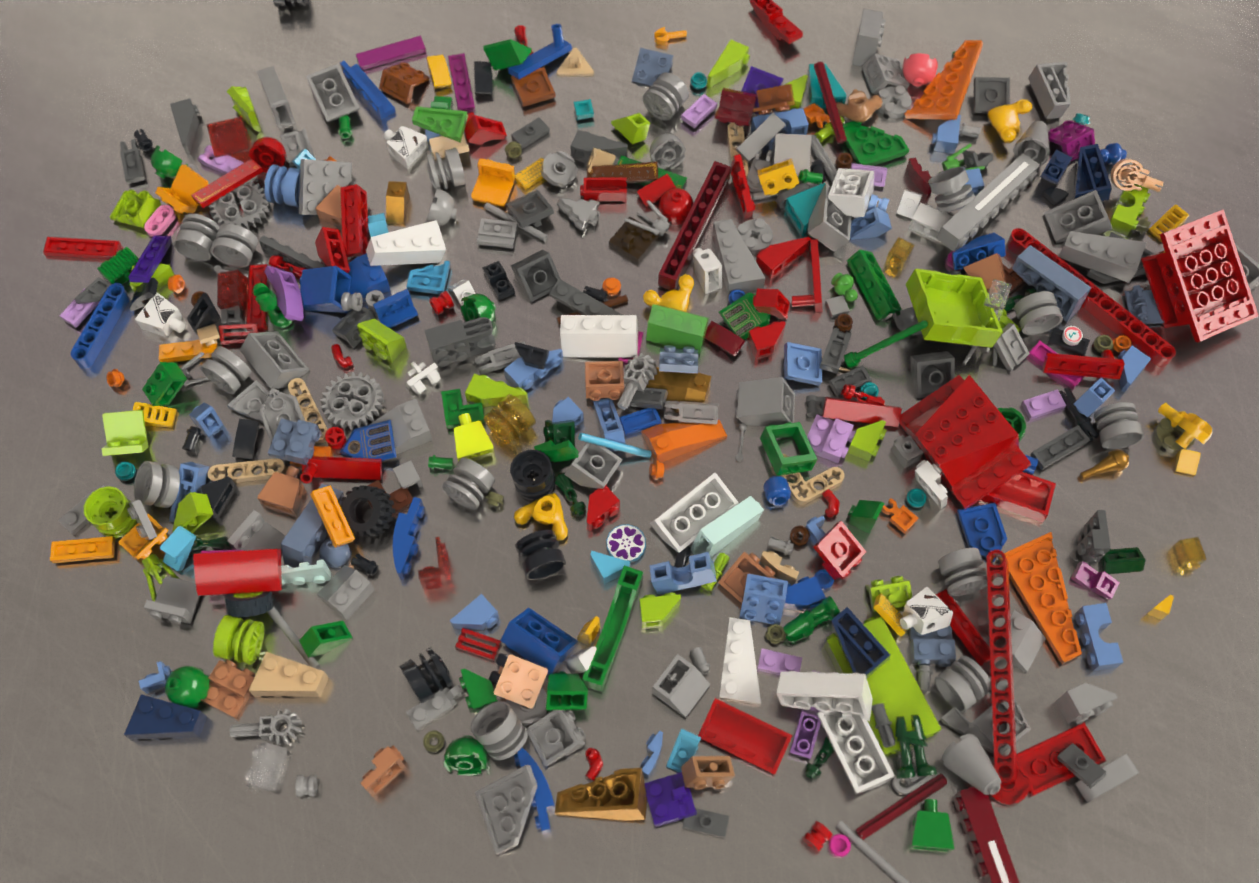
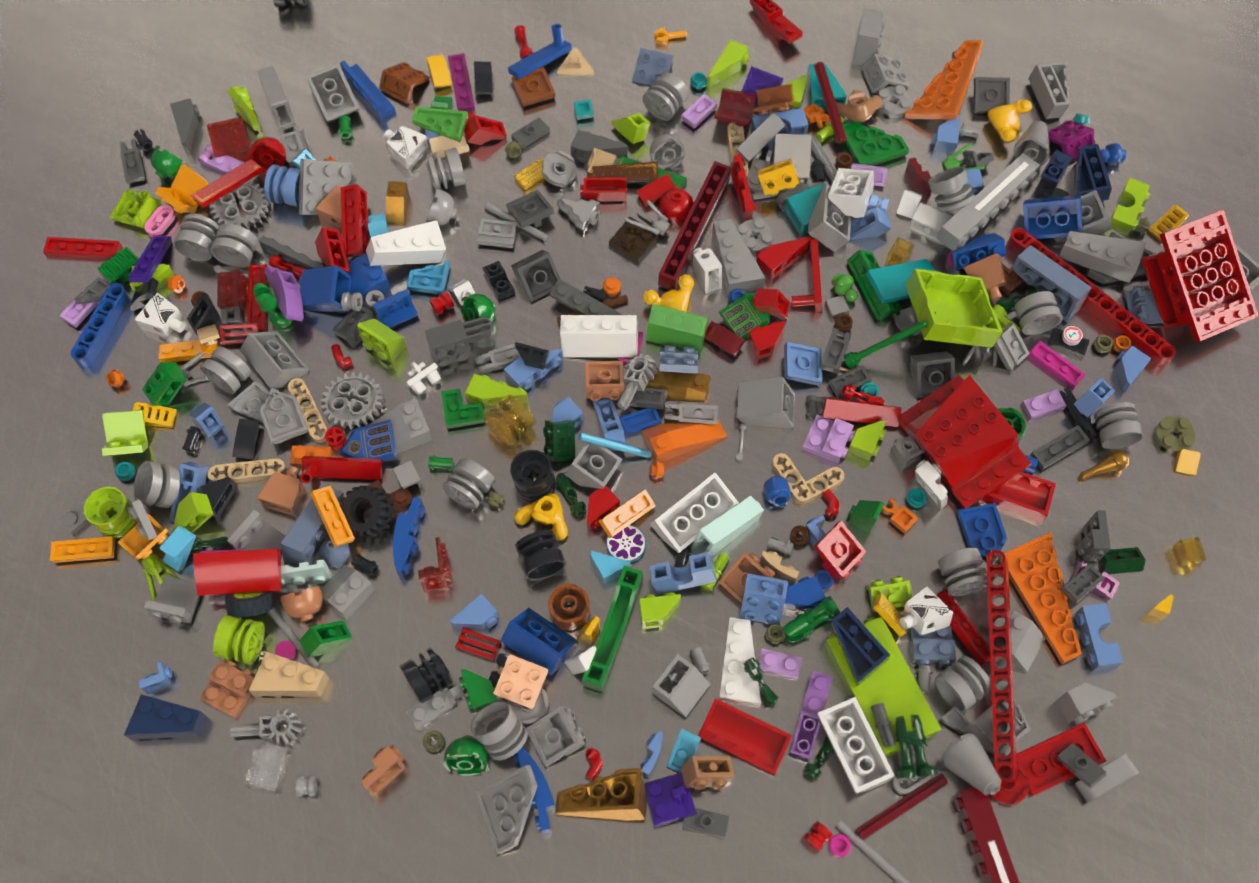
(187, 686): green cylinder -> none
(286, 649): none -> dark pink tile
(294, 441): sand blue plate -> none
(303, 603): none -> nougat cylinder
(390, 52): magenta tile -> none
(471, 438): neon yellow torso -> none
(493, 182): light orange bracket -> none
(506, 54): green slope -> none
(559, 452): green slope -> none
(566, 692): green torso -> none
(569, 595): none -> dark orange brick
(627, 513): none -> plate
(768, 695): none -> dark green piece
(793, 464): green window -> none
(810, 177): green pin -> none
(826, 692): white wedge -> none
(891, 280): none -> teal tile
(919, 69): coral cylinder -> none
(931, 829): green torso -> none
(998, 297): clear bracket -> none
(1053, 216): none -> blue slope
(1082, 583): none -> dark grey plate
(1086, 366): red piece -> none
(1132, 176): light nougat pin -> none
(1191, 423): yellow pin -> none

